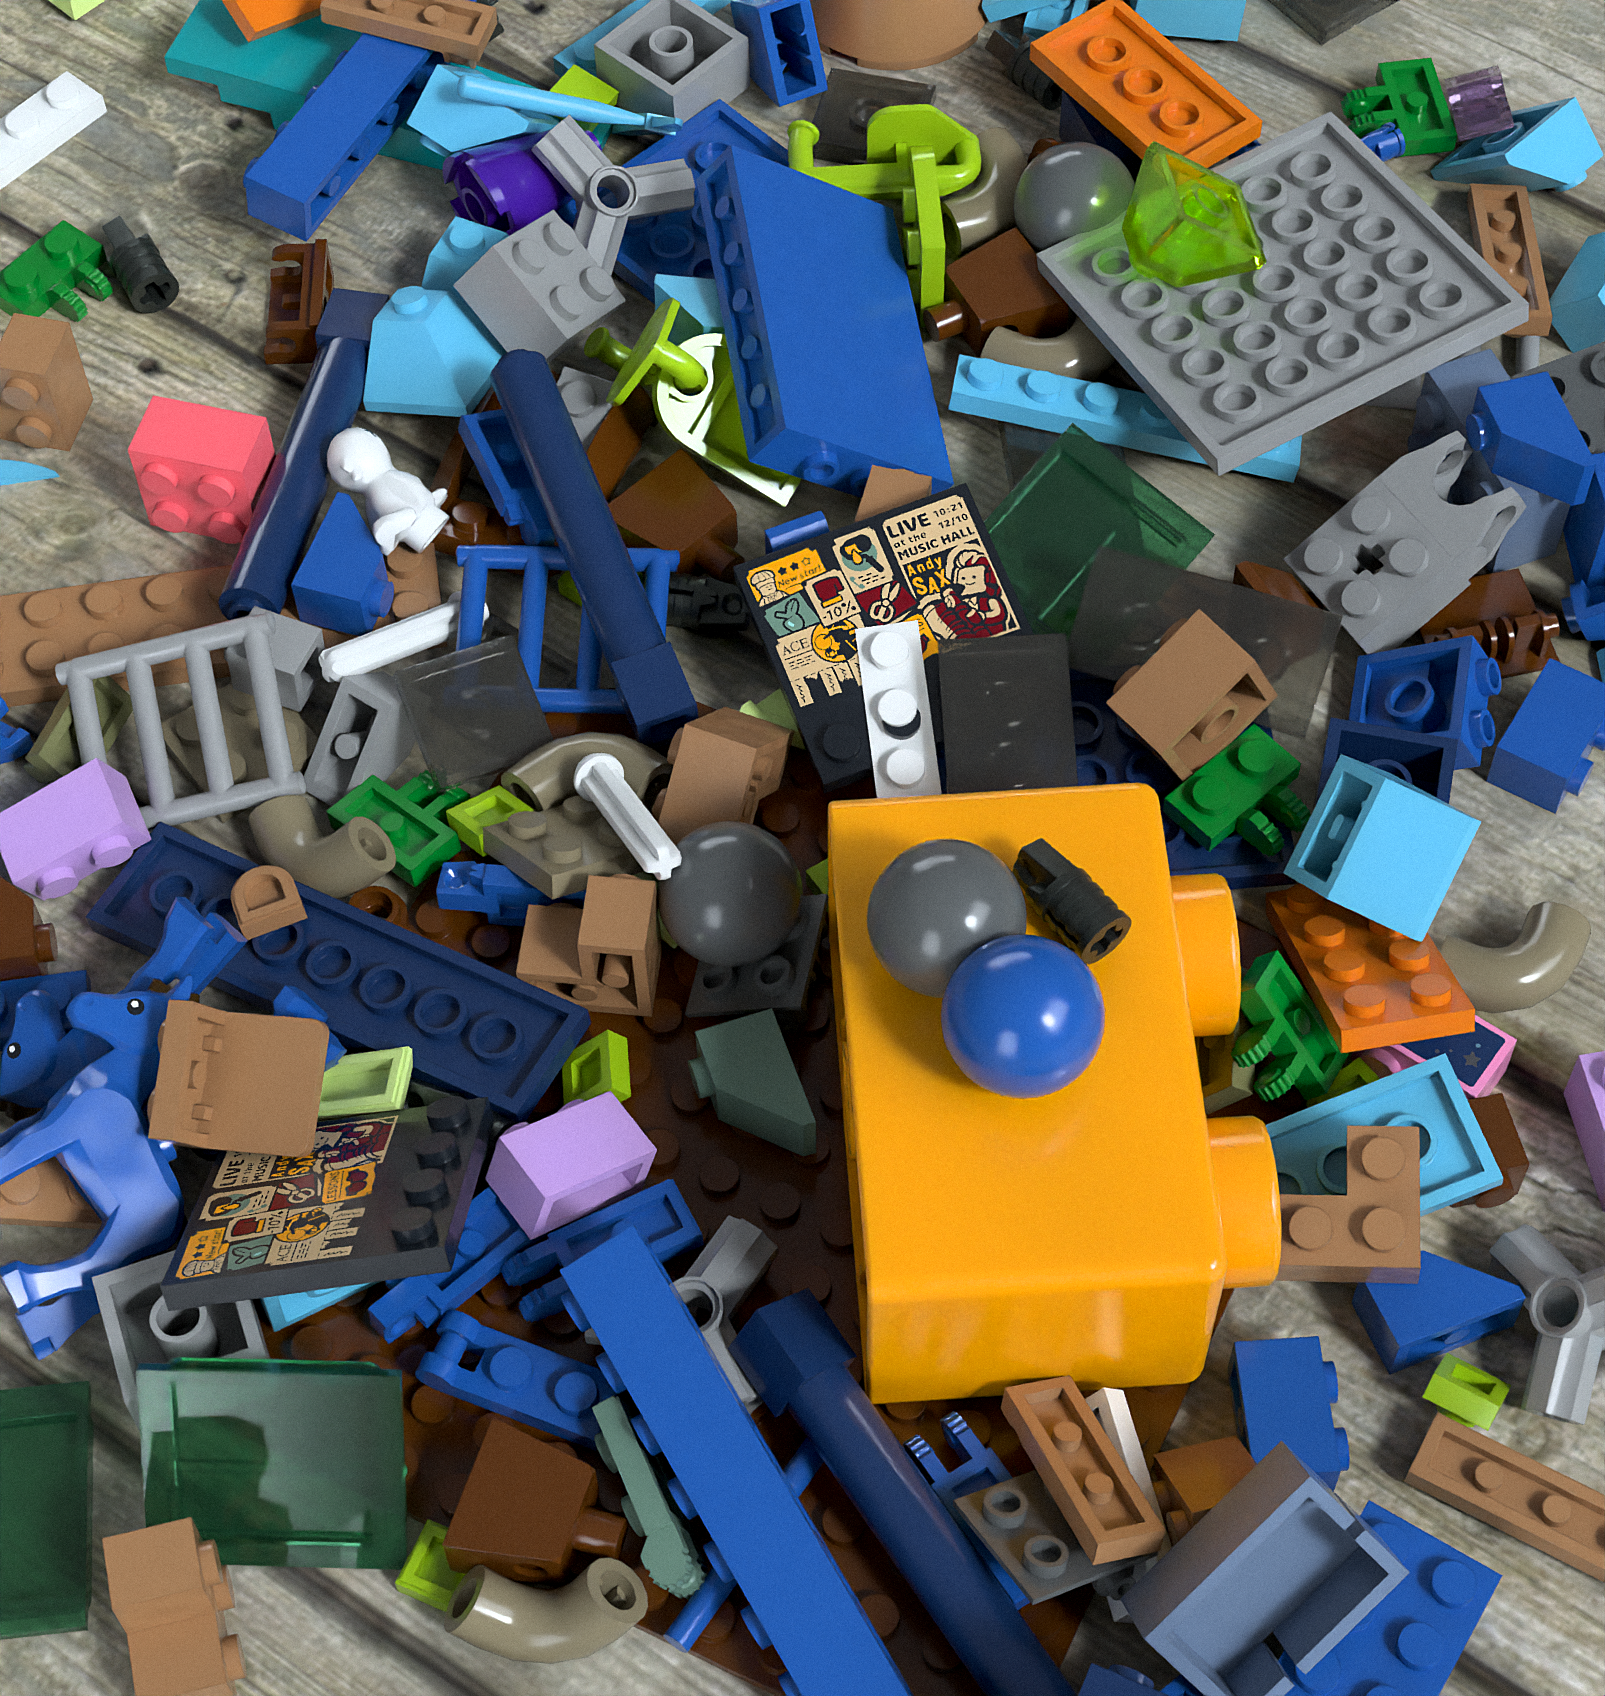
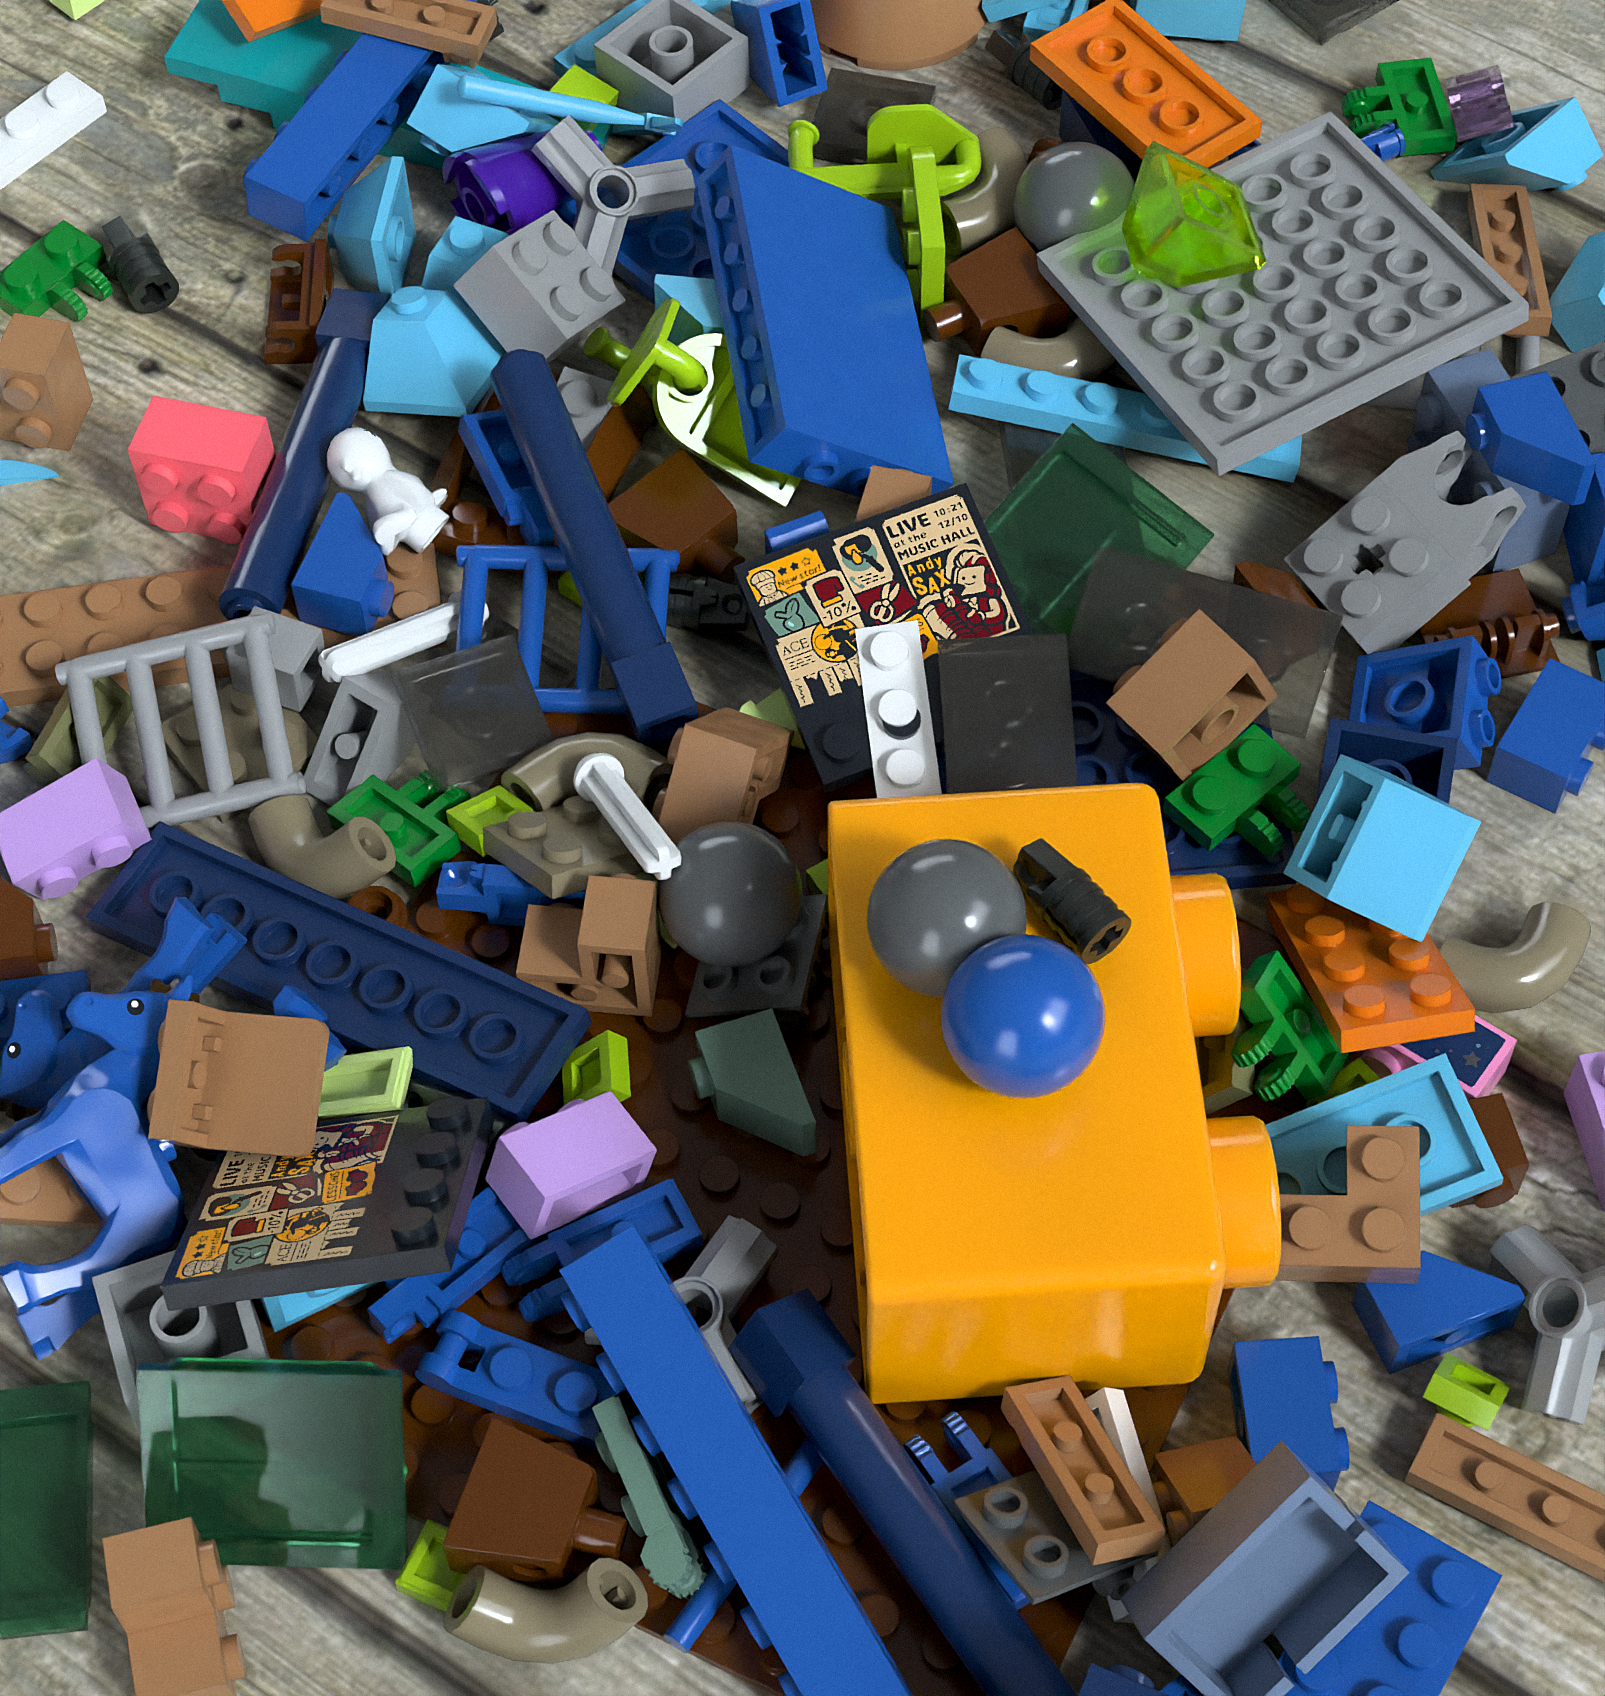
(266, 901): medium nougat tile -> none
(376, 230): none -> medium azure slope

